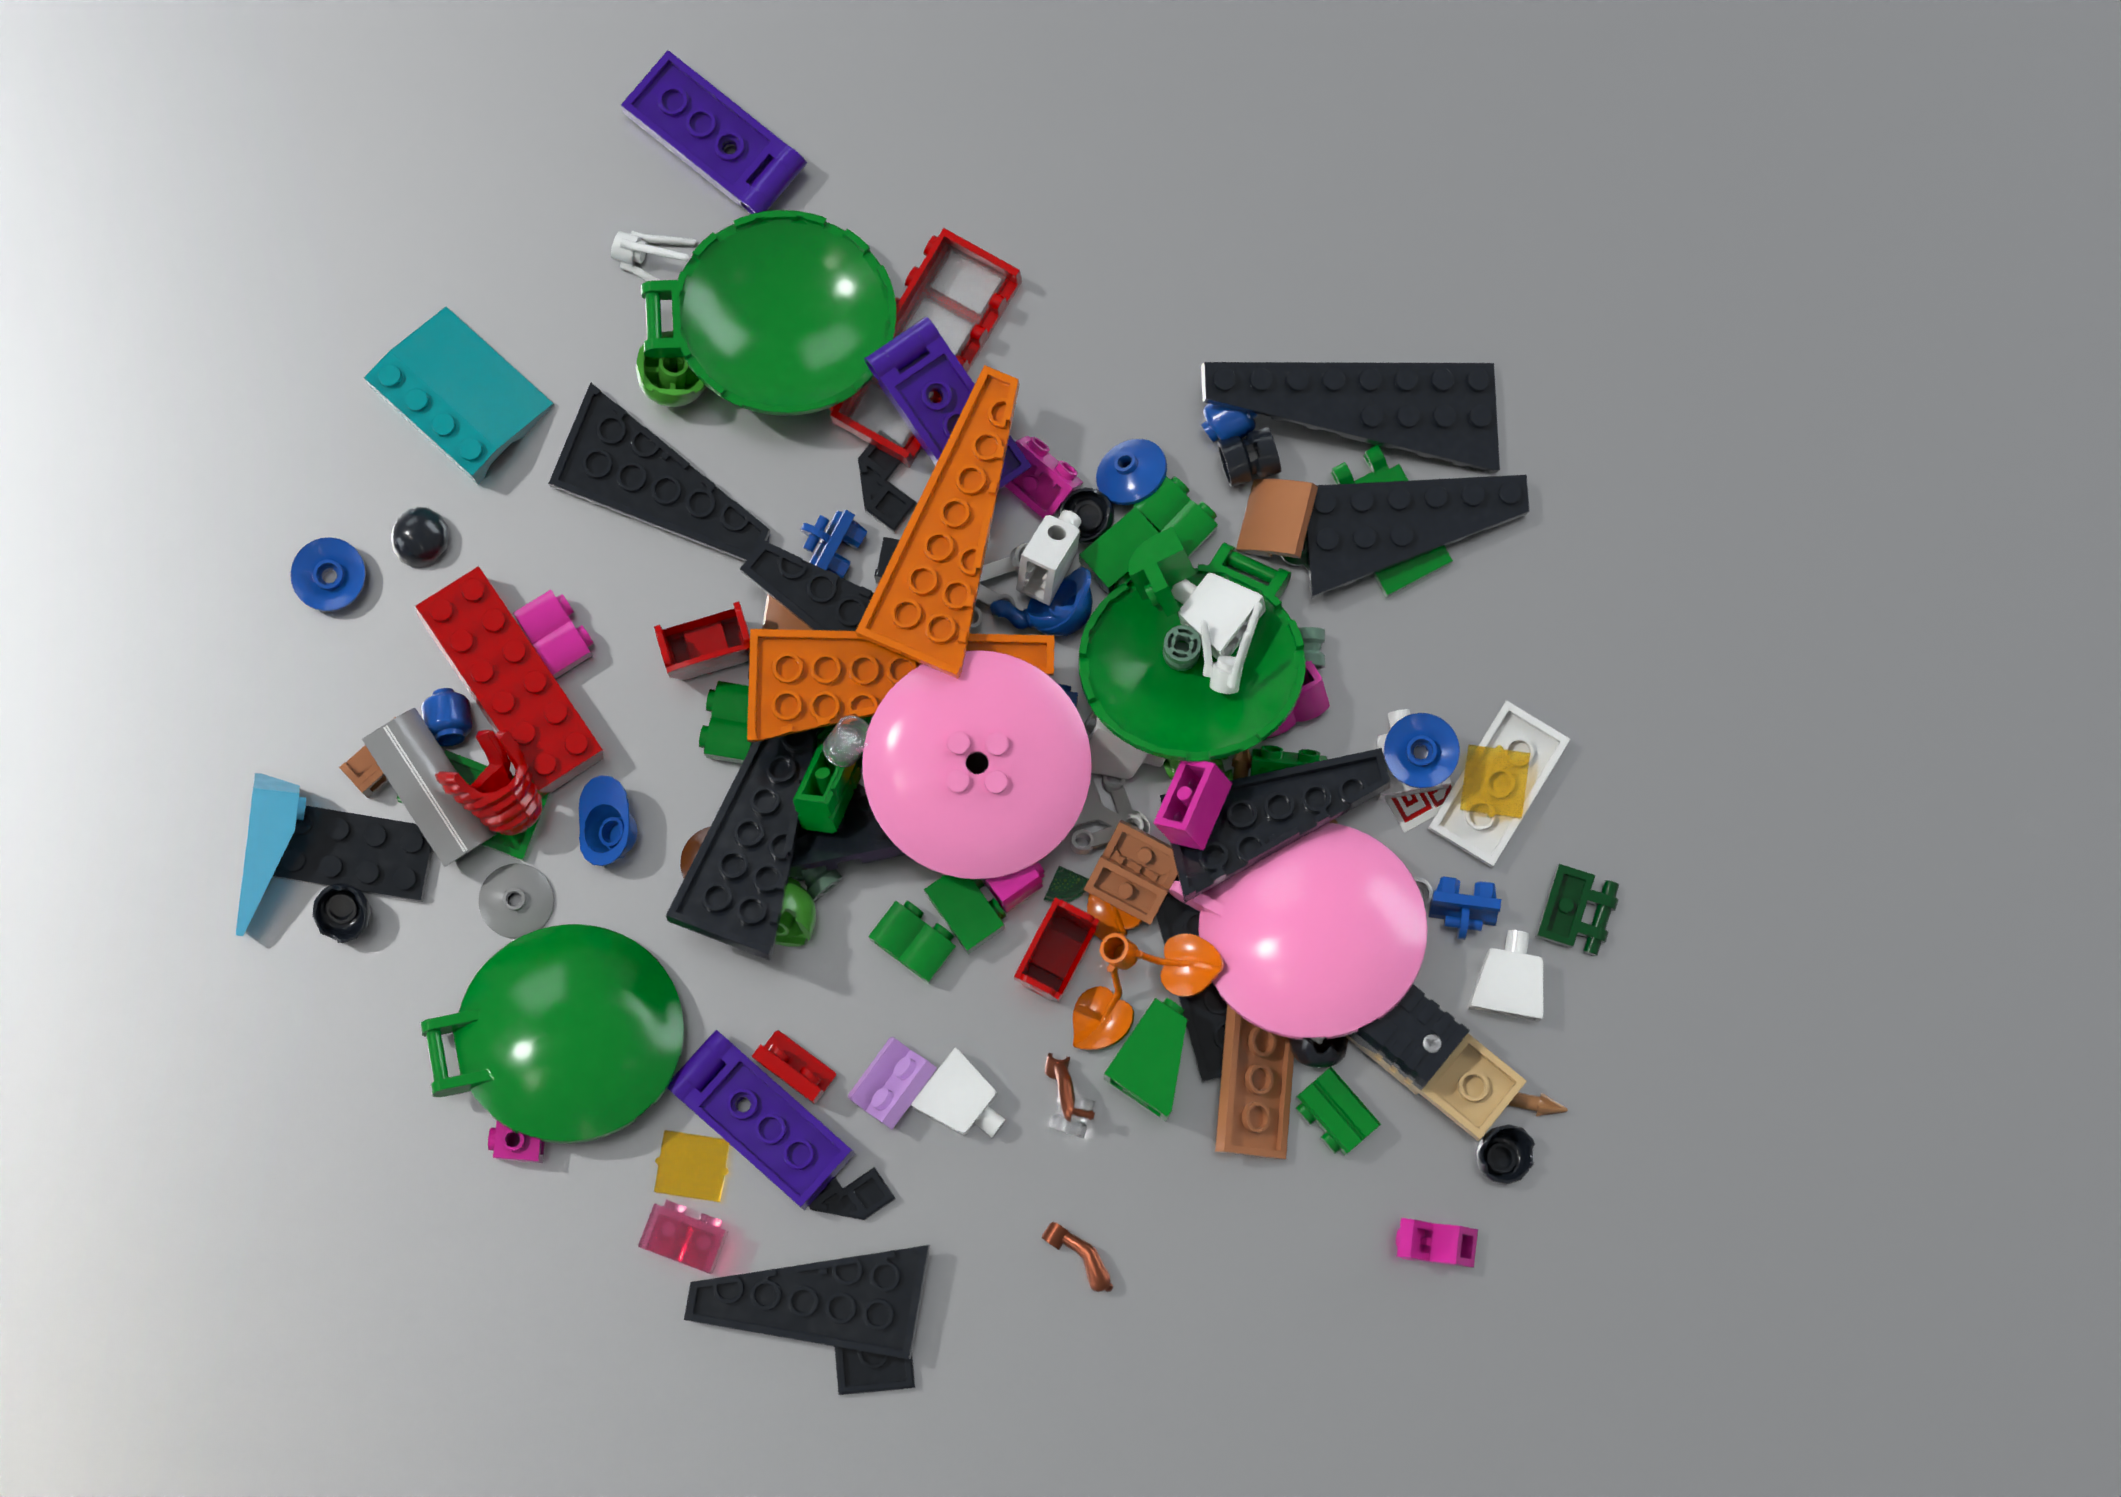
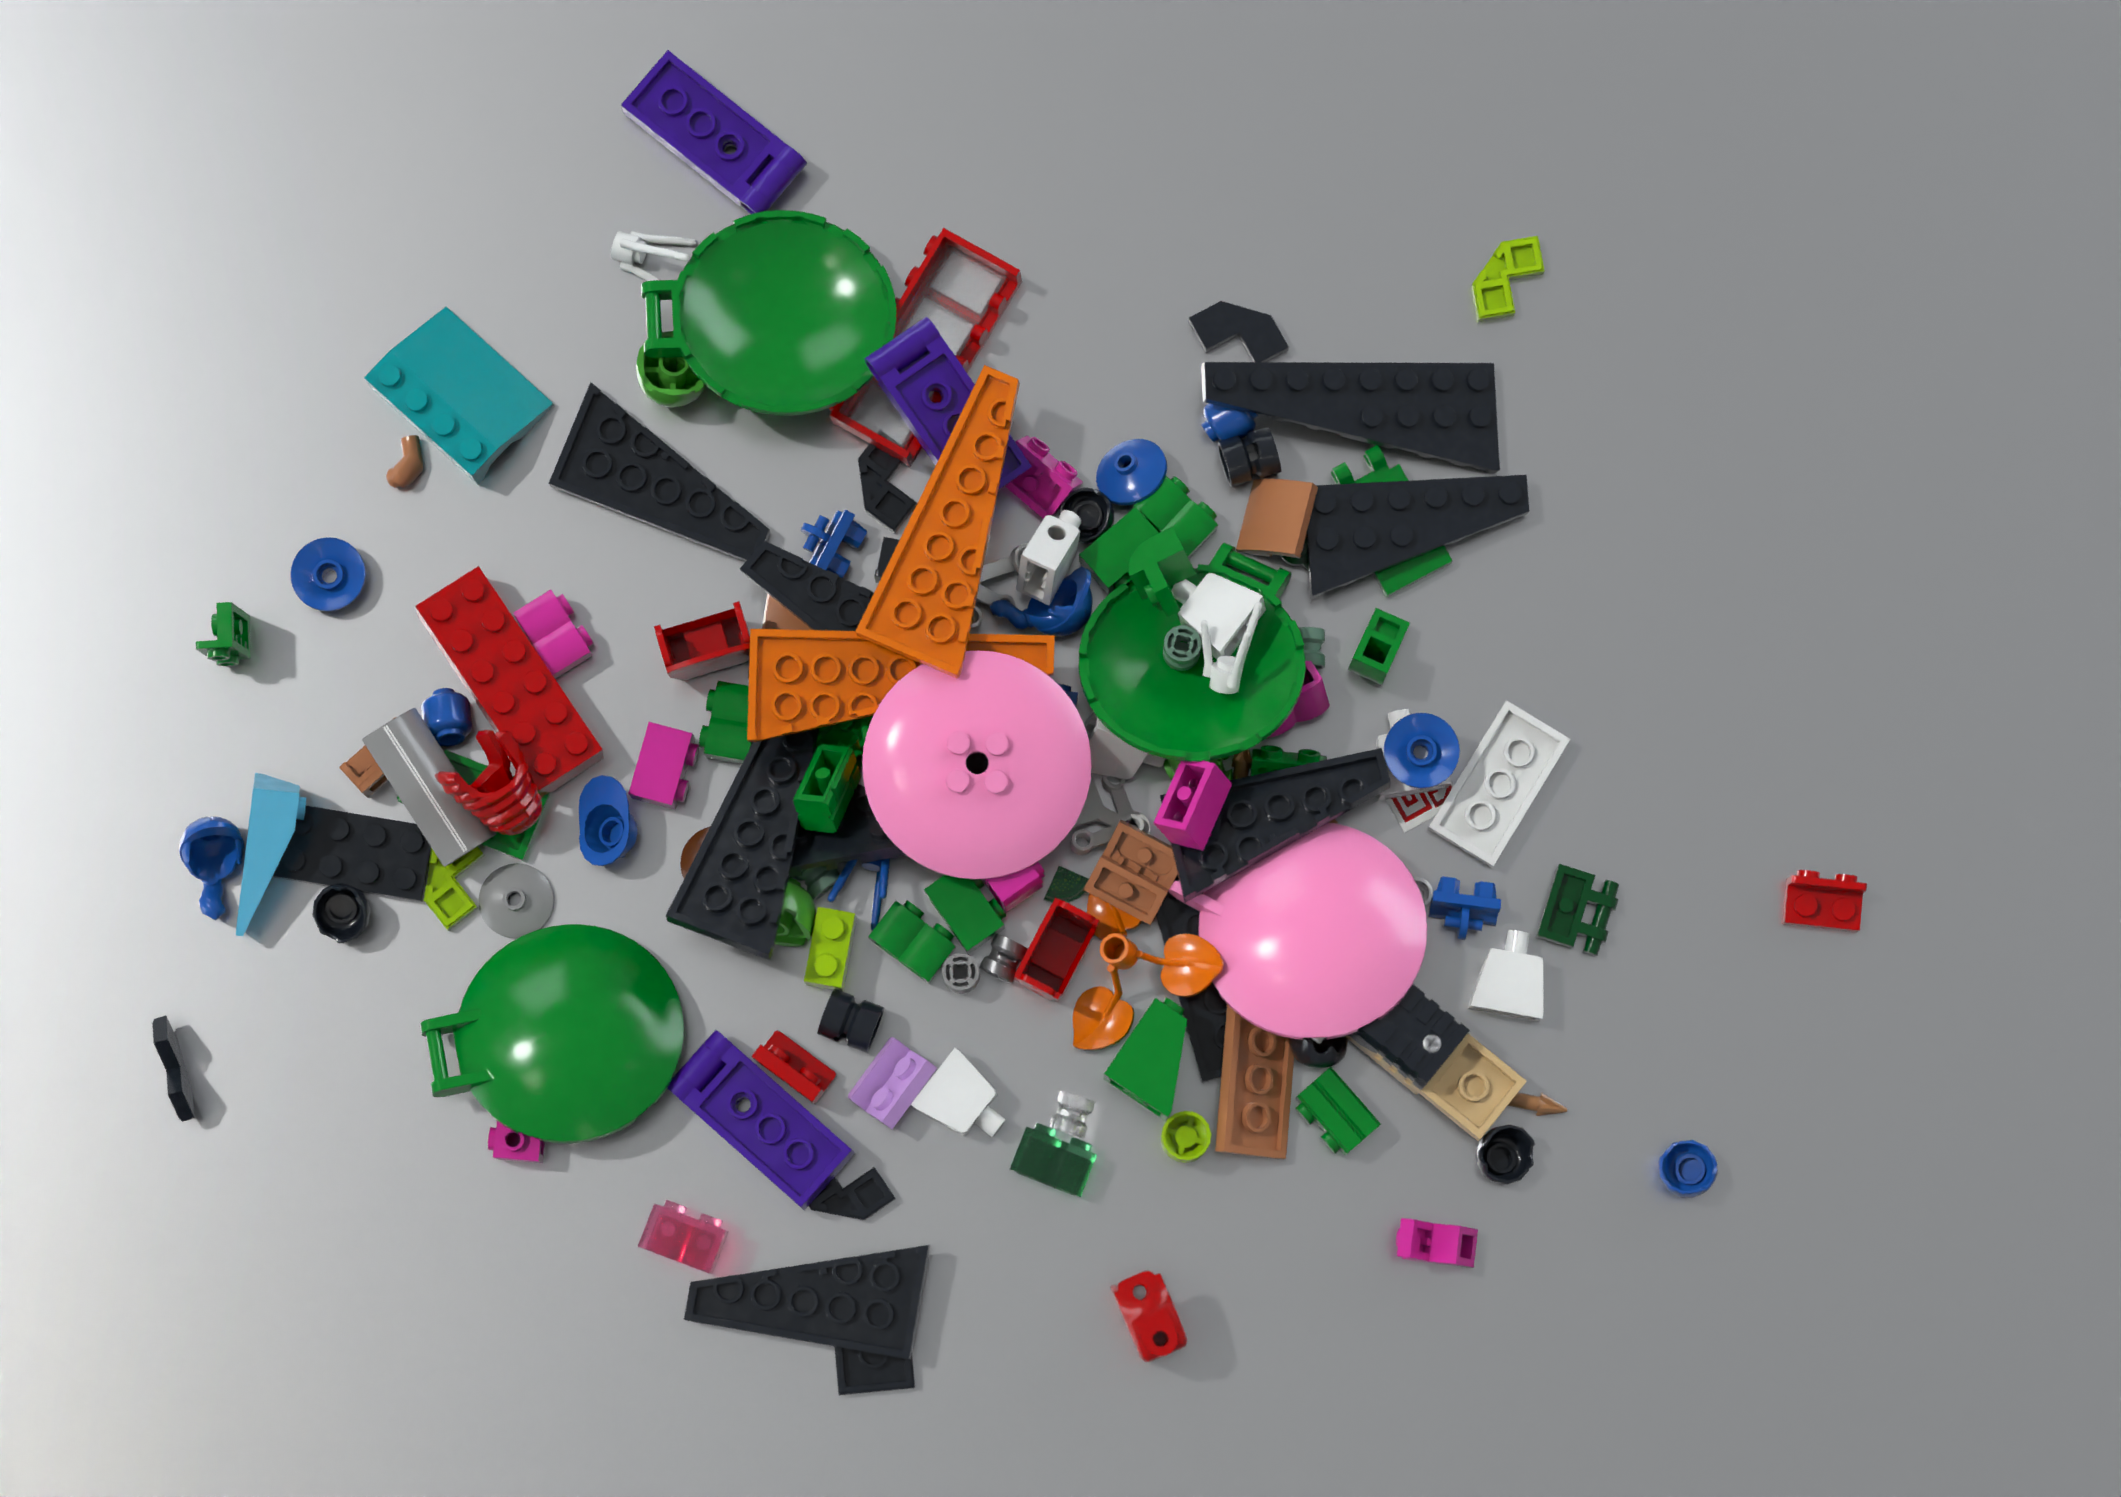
(177, 1079): none -> black tile
(210, 853): none -> blue piece
(233, 636): none -> green bracket
(409, 466): none -> nougat arm
(419, 537): black hair -> none
(443, 891): none -> lime tile
(663, 766): none -> dark pink brick
(691, 1166): clear yellow piece -> none
(830, 949): none -> lime brick
(846, 741): clear wheel -> none
(850, 1020): none -> black wheel
(881, 884): none -> blue plant
(964, 978): none -> light grey wheel
(1000, 966): none -> flat silver wheel
(1053, 1160): none -> clear green brick
(1059, 1070): copper piece -> none
(1096, 1272): copper piece -> none
(1151, 1320): none -> red piece
(1185, 1136): none -> lime wheel
(1255, 329): none -> black tile
(1378, 646): none -> green brick
(1494, 781): clear yellow piece -> none
(1510, 261): none -> lime tile
(1688, 1168): none -> blue hair
(1823, 902): none -> red bracket

